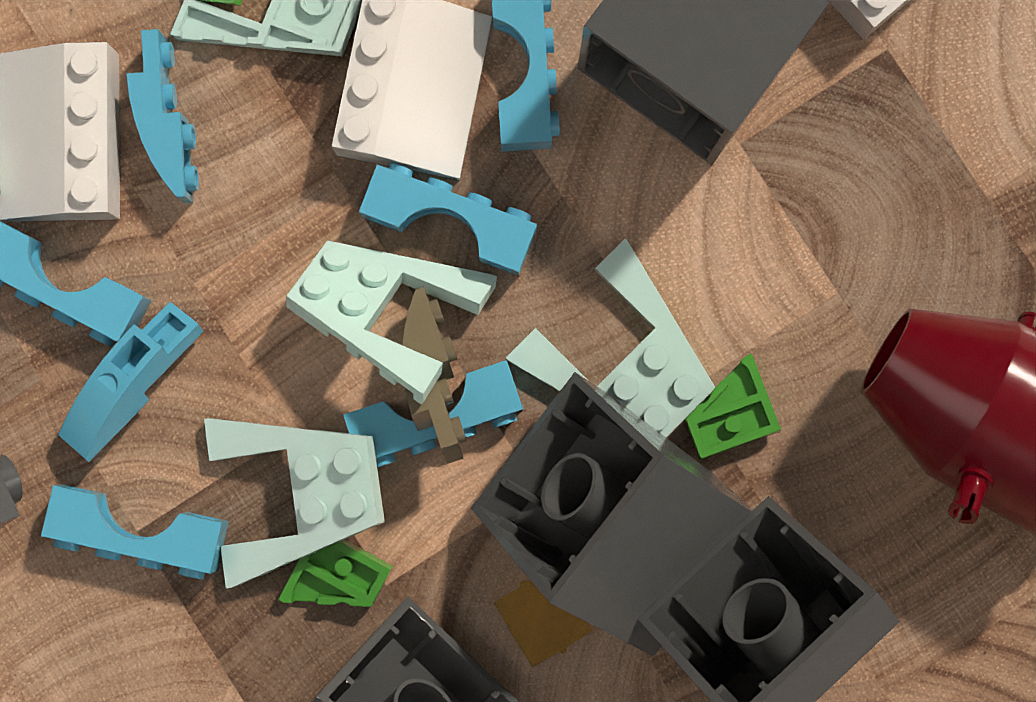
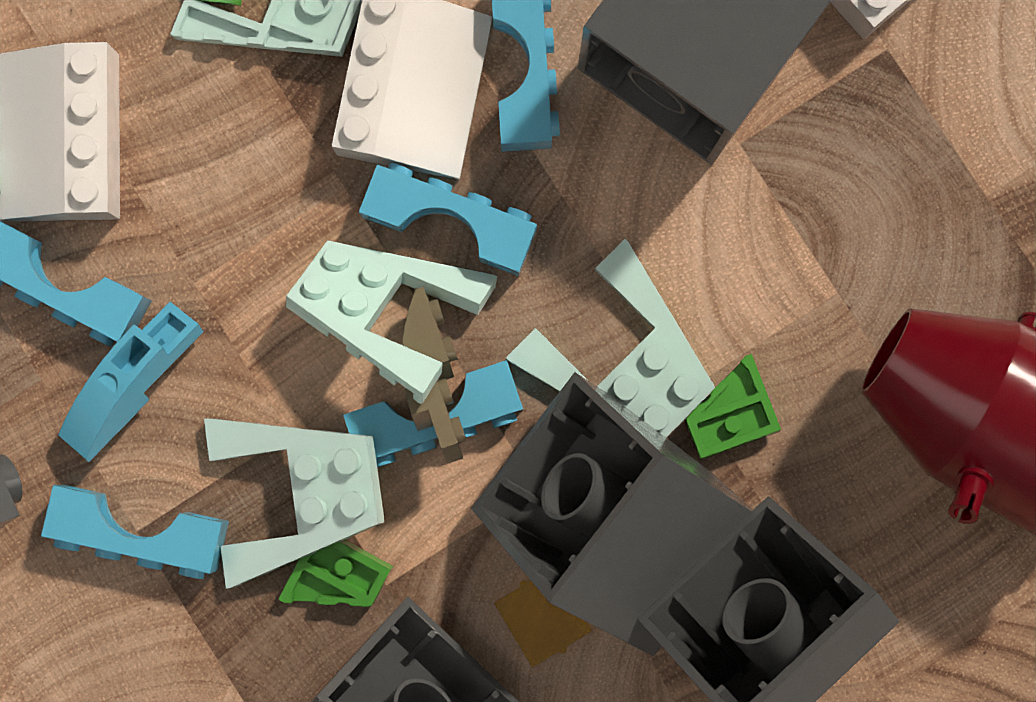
(163, 133): medium azure slope -> none

